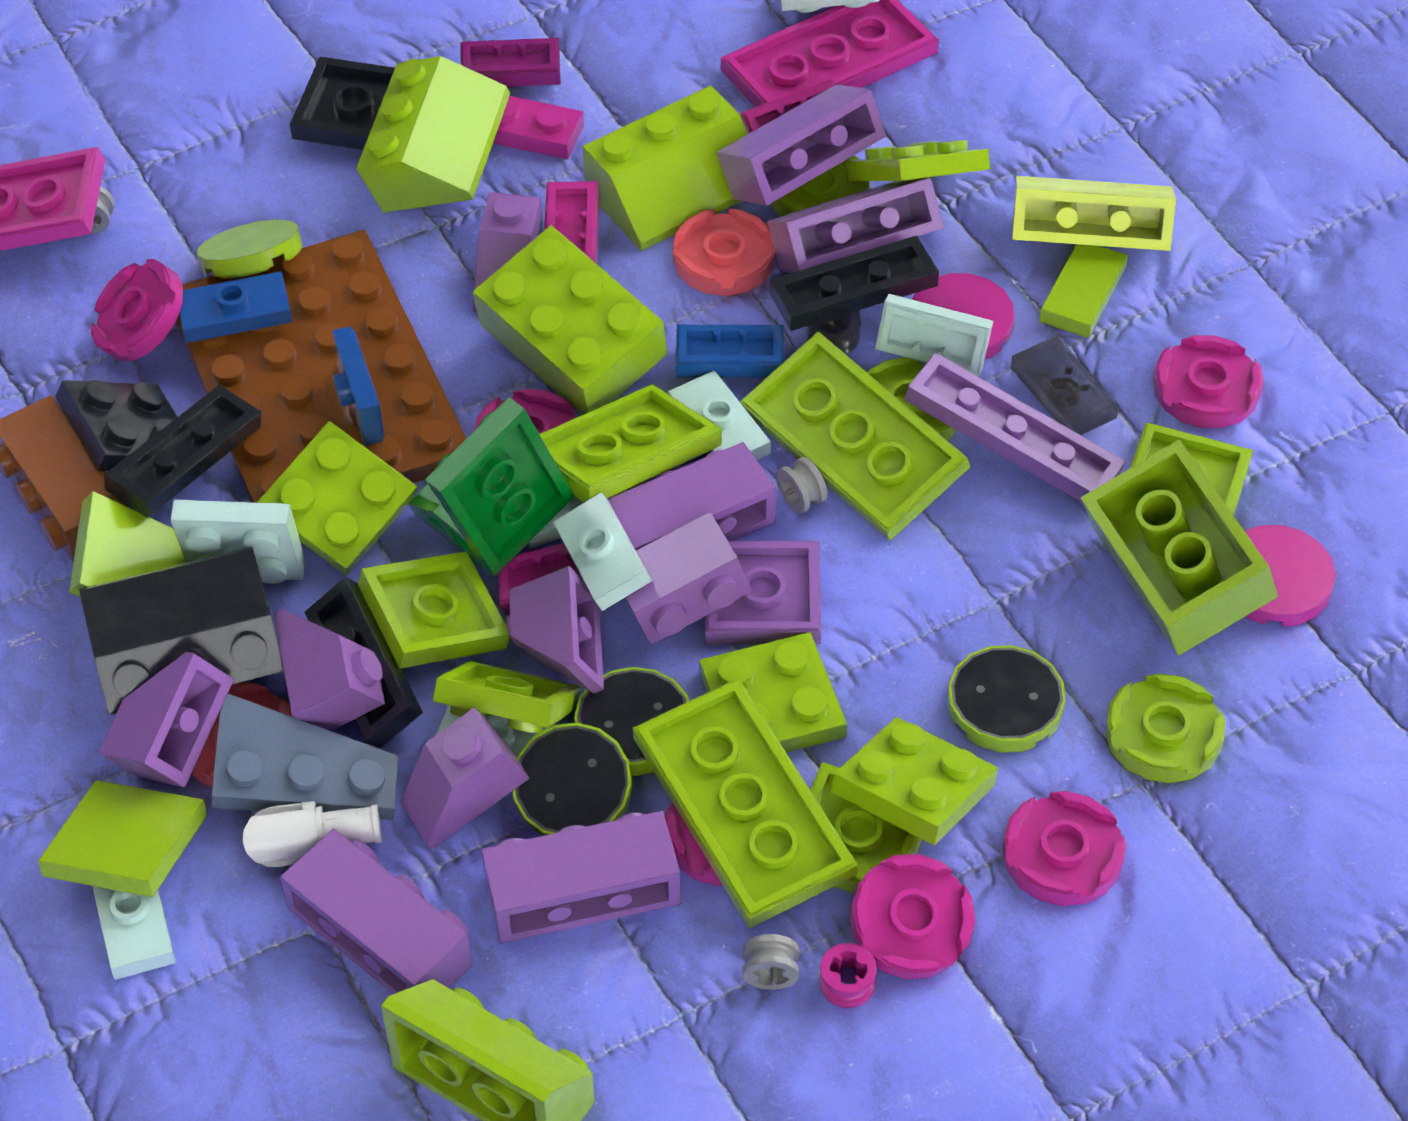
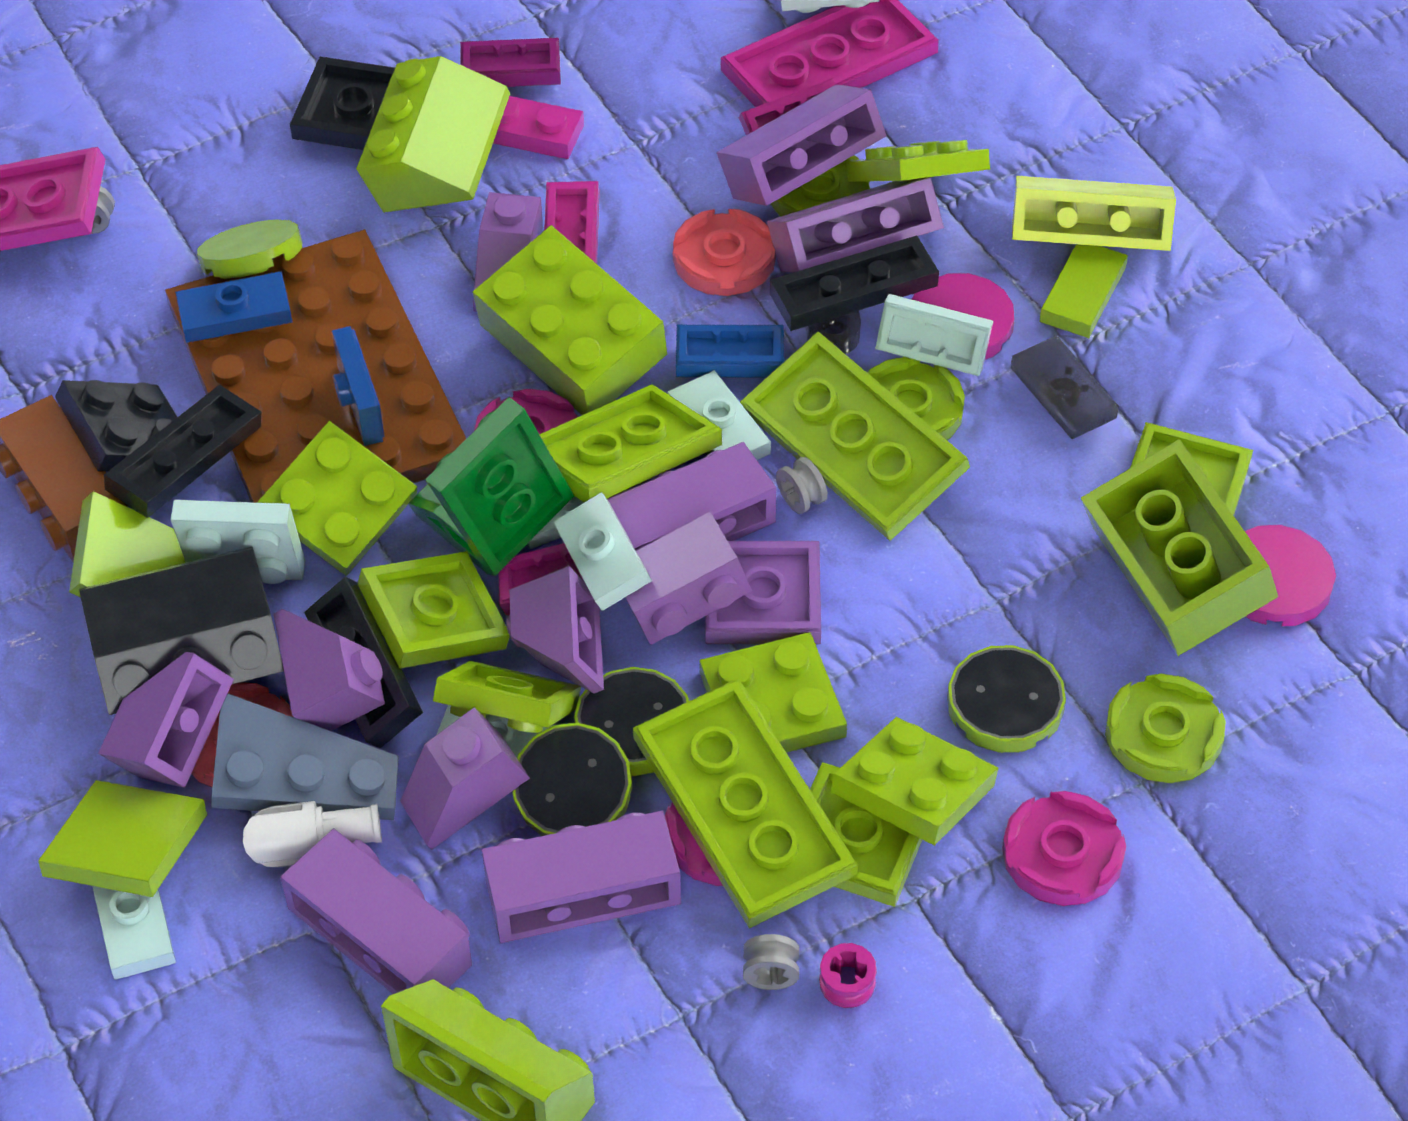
(137, 310): dark pink tile -> none
(665, 166): lime slope -> none
(912, 916): dark pink tile -> none
(1011, 428): medium lavender plate -> none
(1208, 382): dark pink tile -> none

